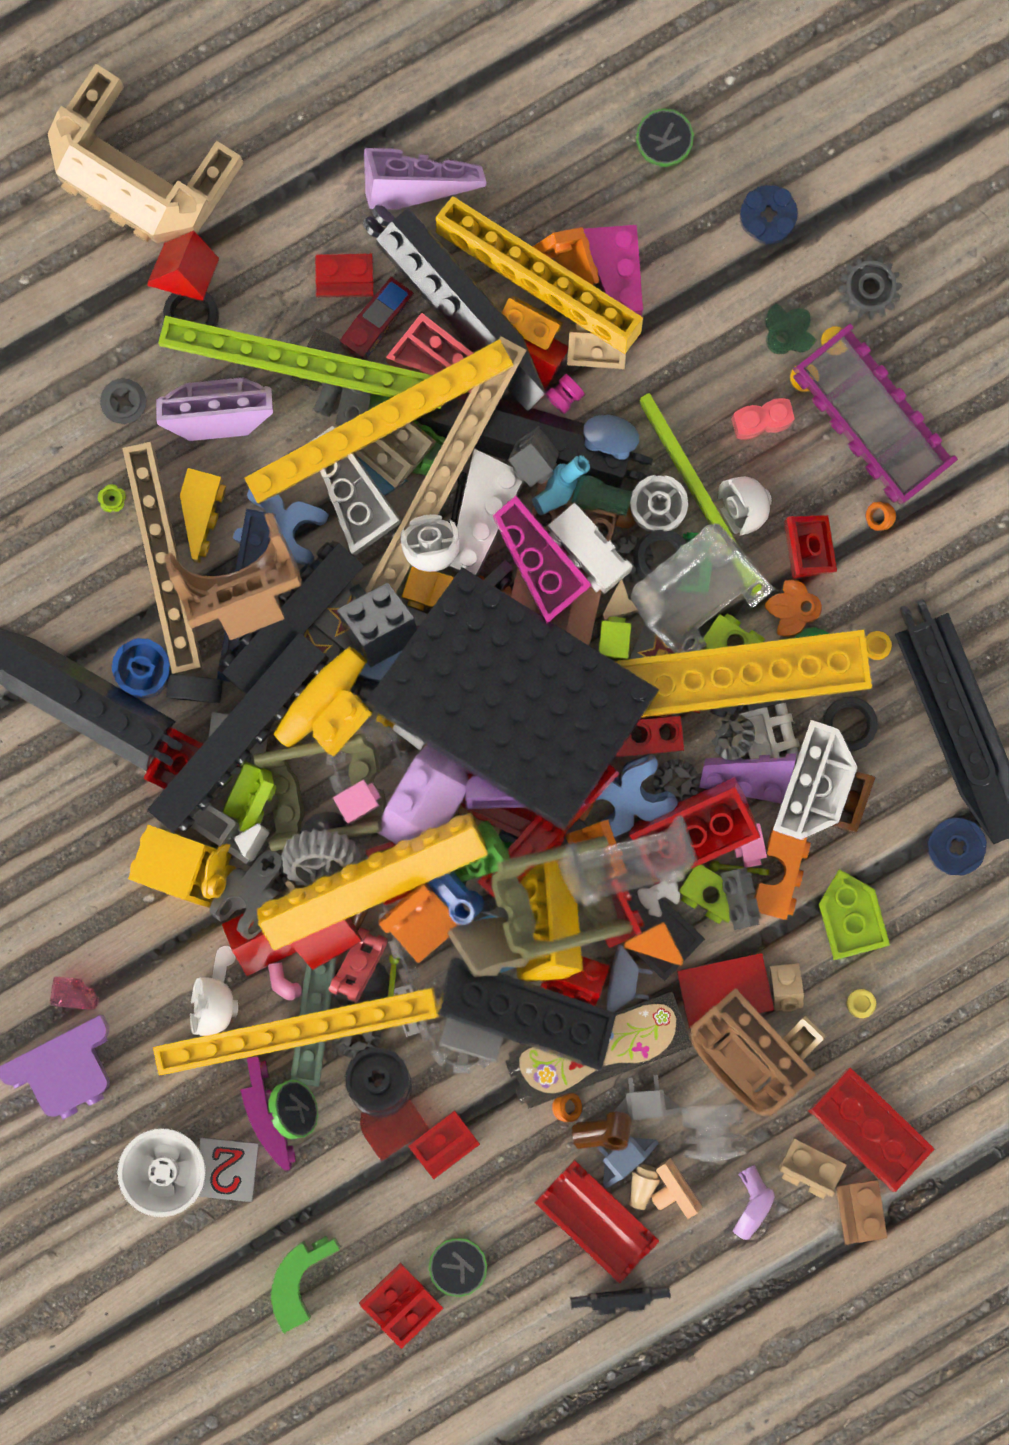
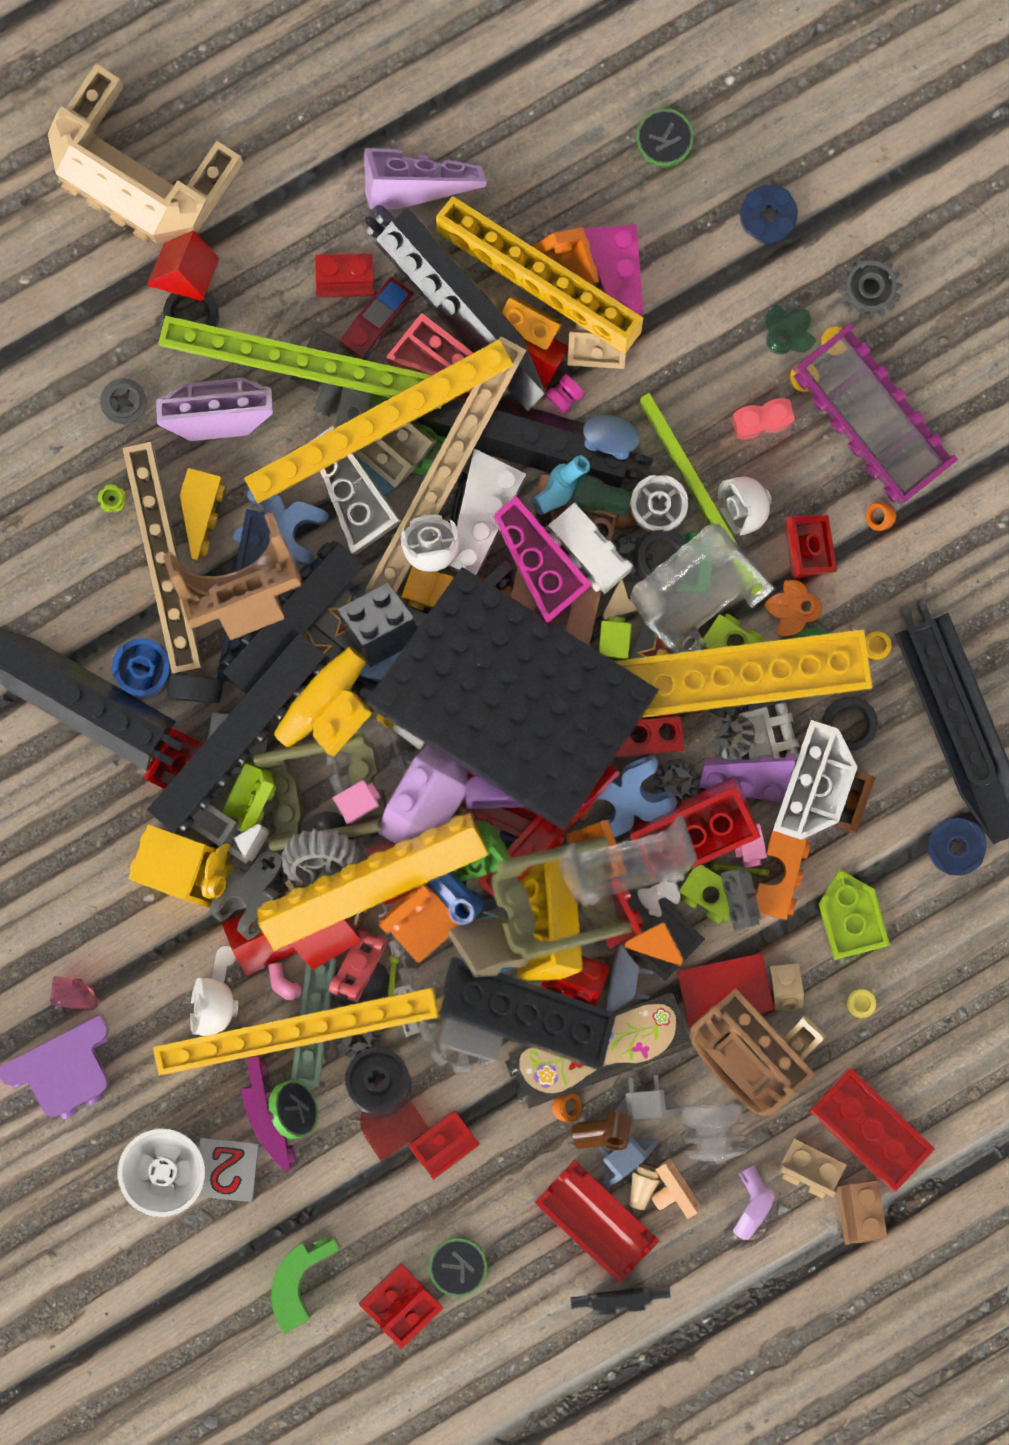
(534, 457): dark grey brick -> none

